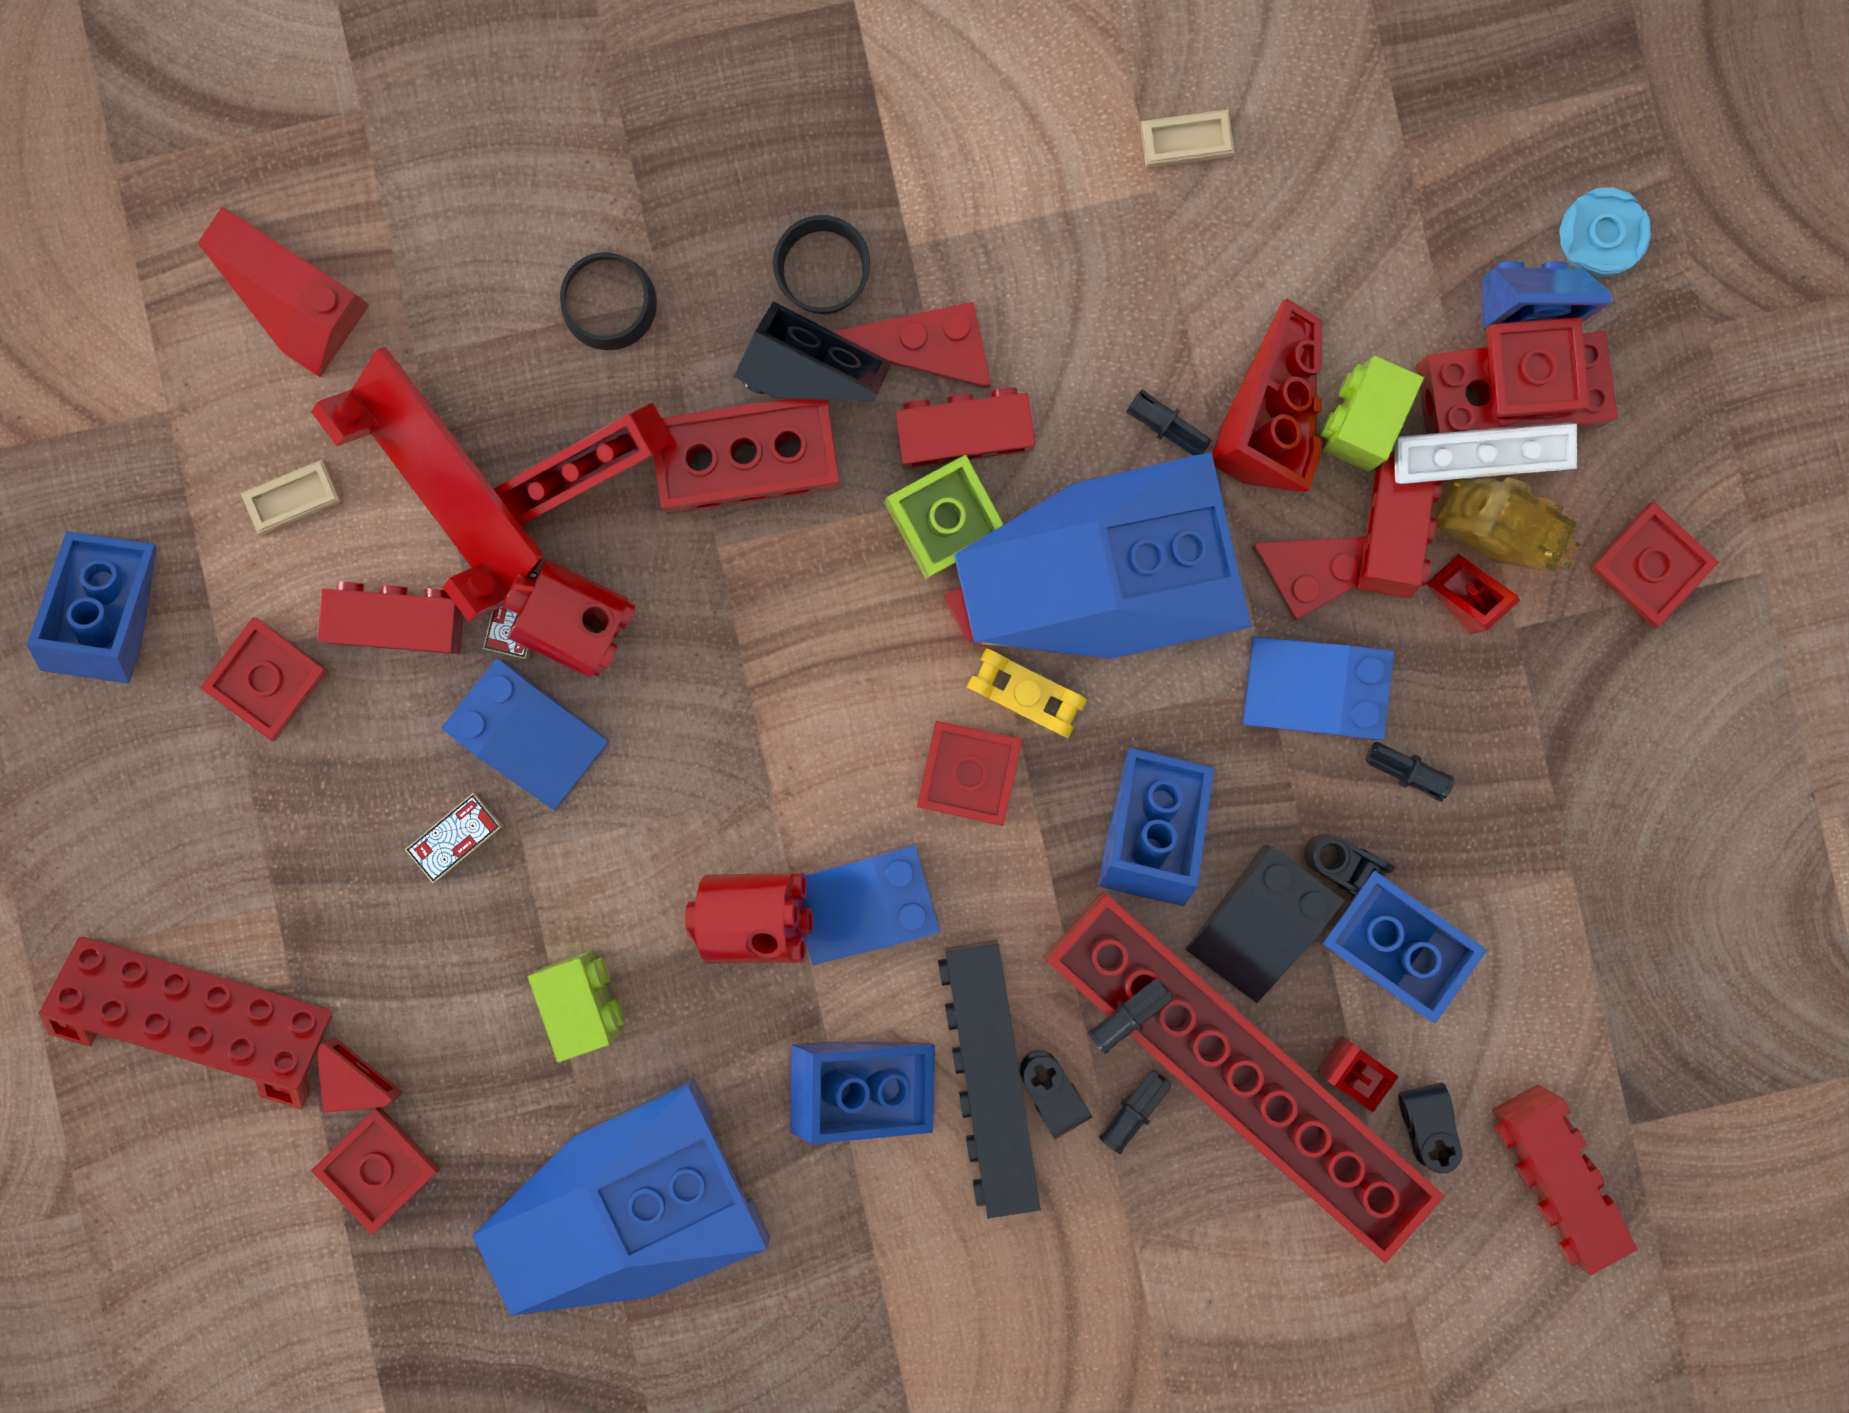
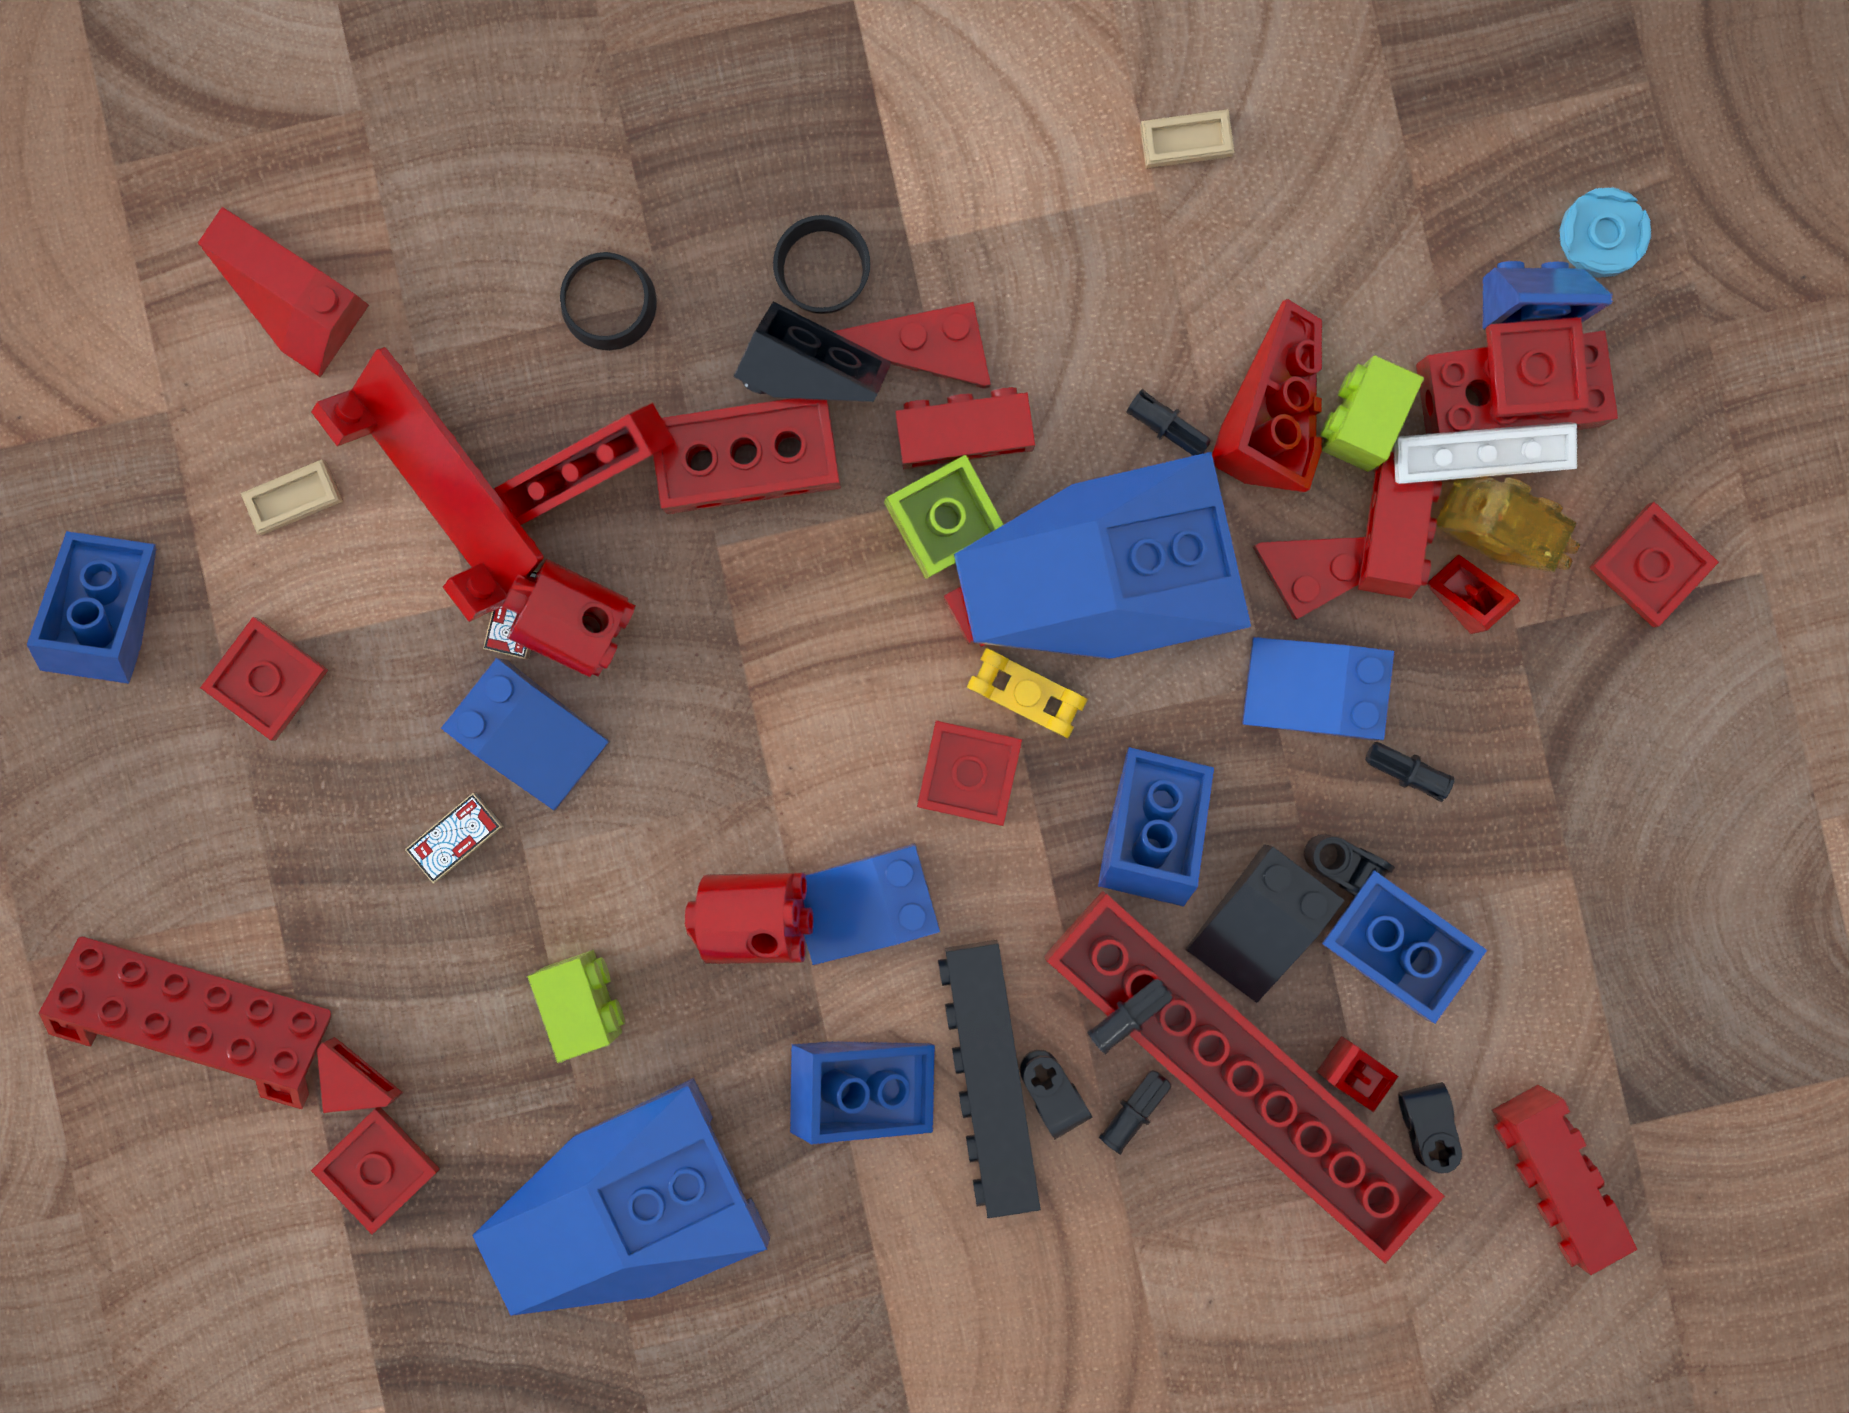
(390, 619): red brick -> none

